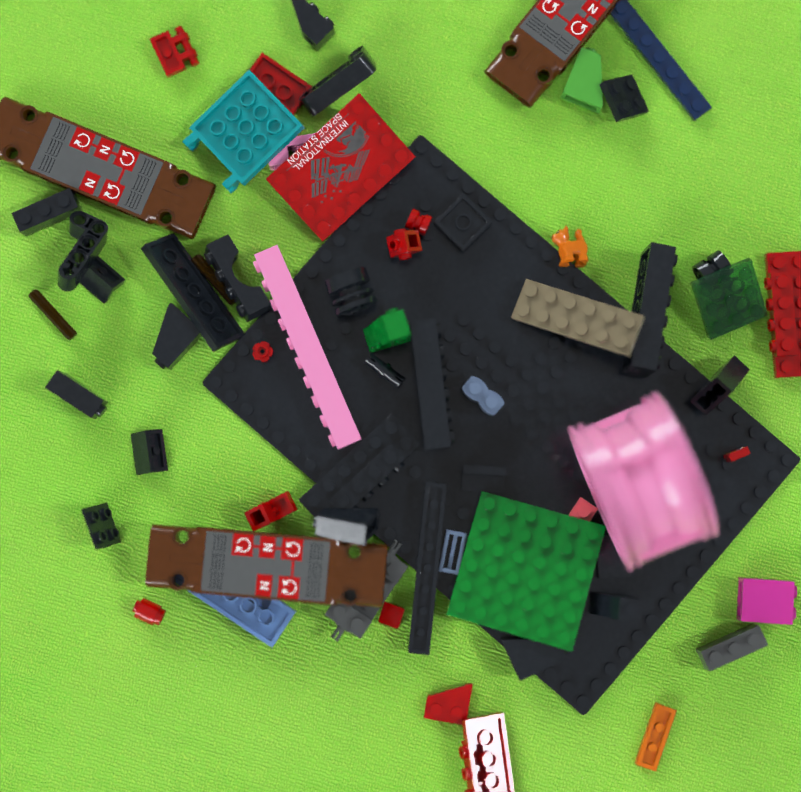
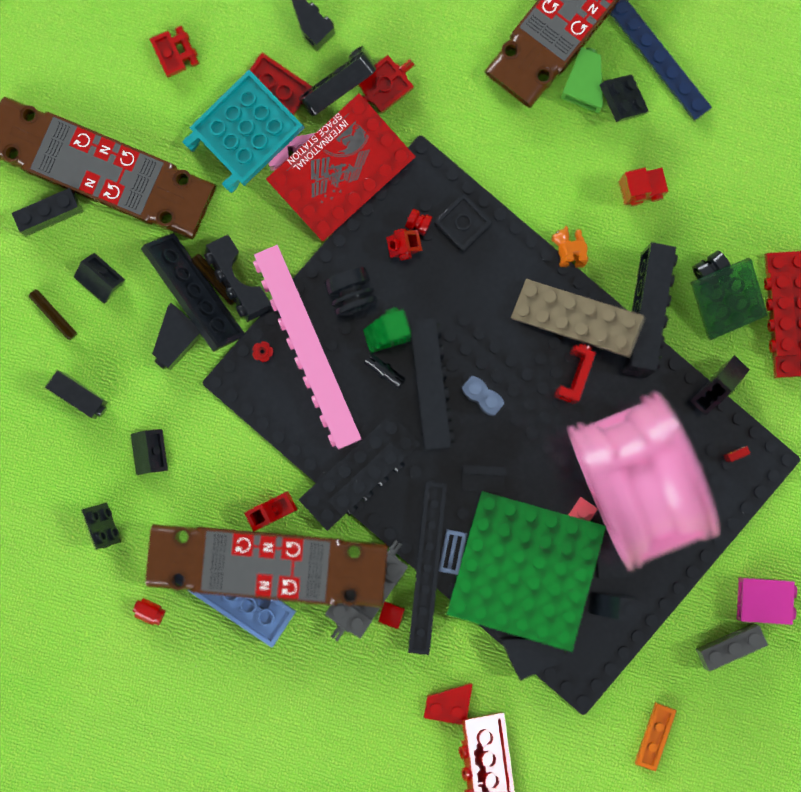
(91, 239): black beam -> none
(347, 524): slope -> none
(387, 84): none -> red plate
(586, 358): none -> red panel
(643, 185): none -> red brick

